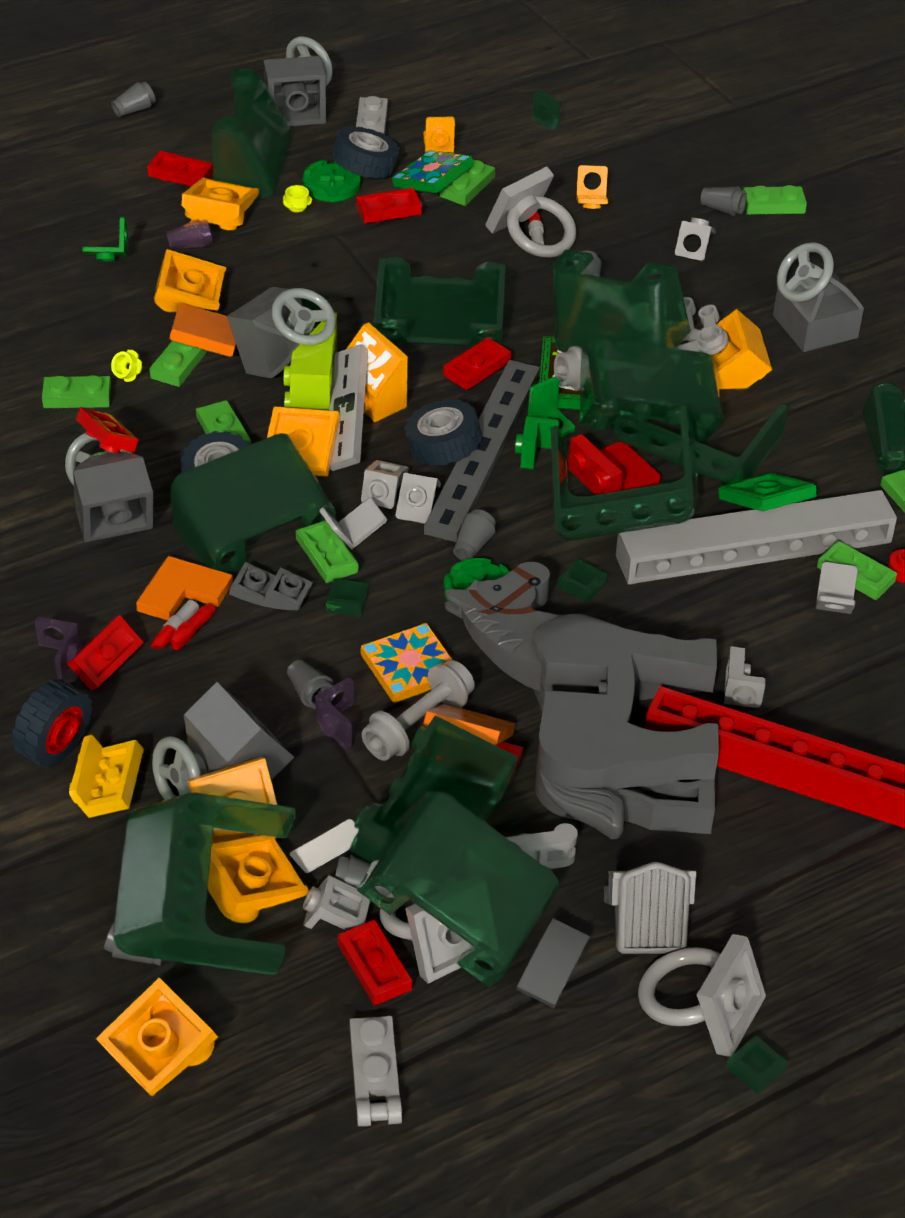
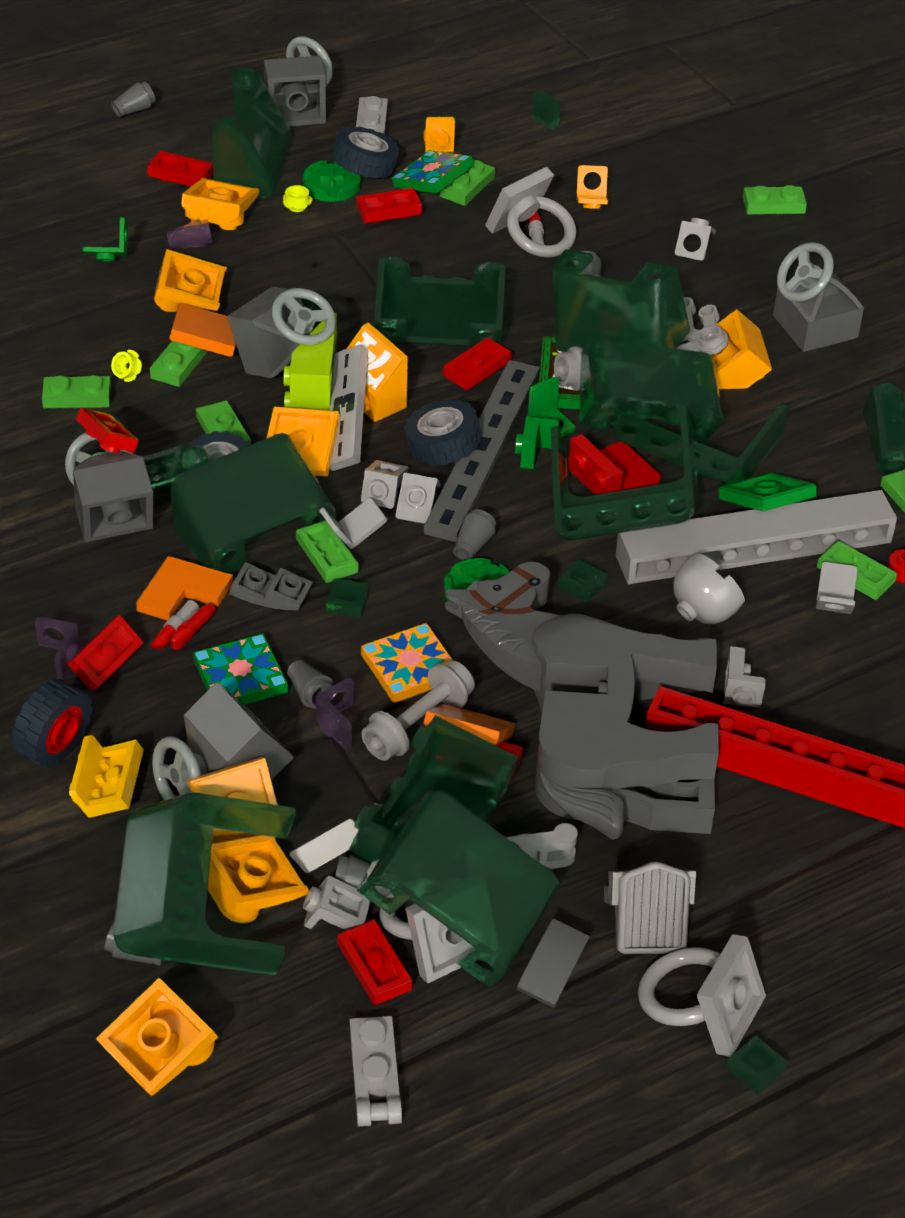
(169, 463): none -> clear green plate
(242, 668): none -> tile
(704, 592): none -> light grey cylinder
(725, 199): dark grey cone -> none

